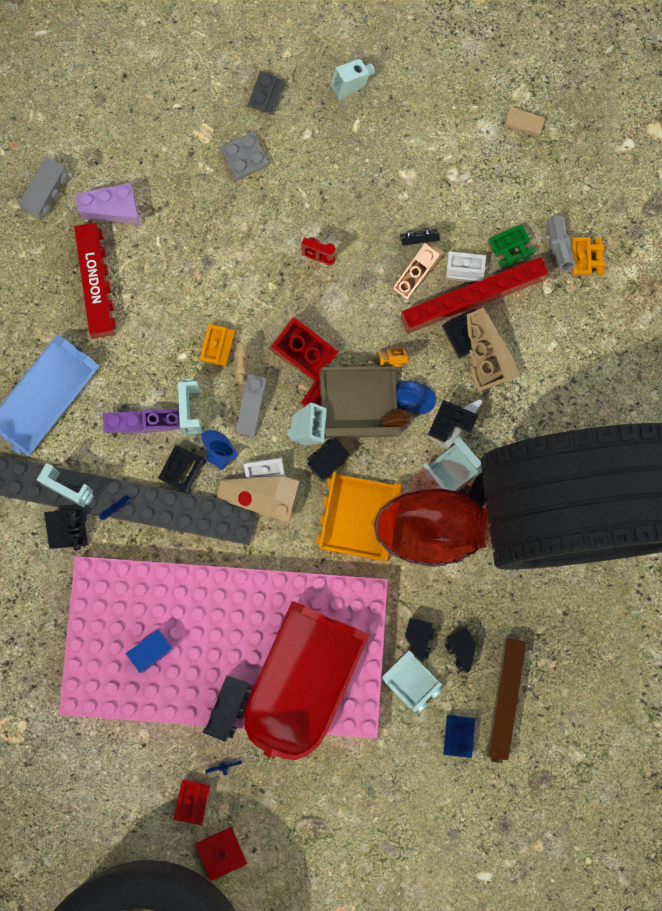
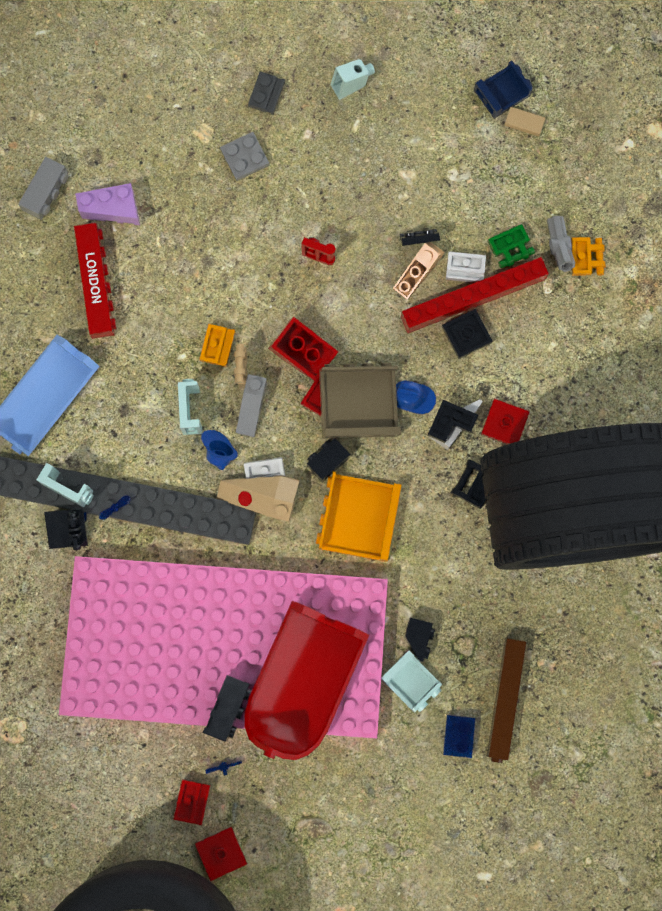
(141, 422): medium lavender slope -> none
(149, 651): blue panel -> none
(176, 466): black plate -> none
(308, 425): light aqua torso -> none
(394, 356): light orange plate -> none
(395, 419): reddish brown cone -> none
(431, 526): clear red windscreen -> none
(454, 467): light aqua panel -> none
(463, 648): black slope -> none
(490, 356): tan wedge -> none
(503, 89): none -> dark blue panel
(505, 422): none -> red plate

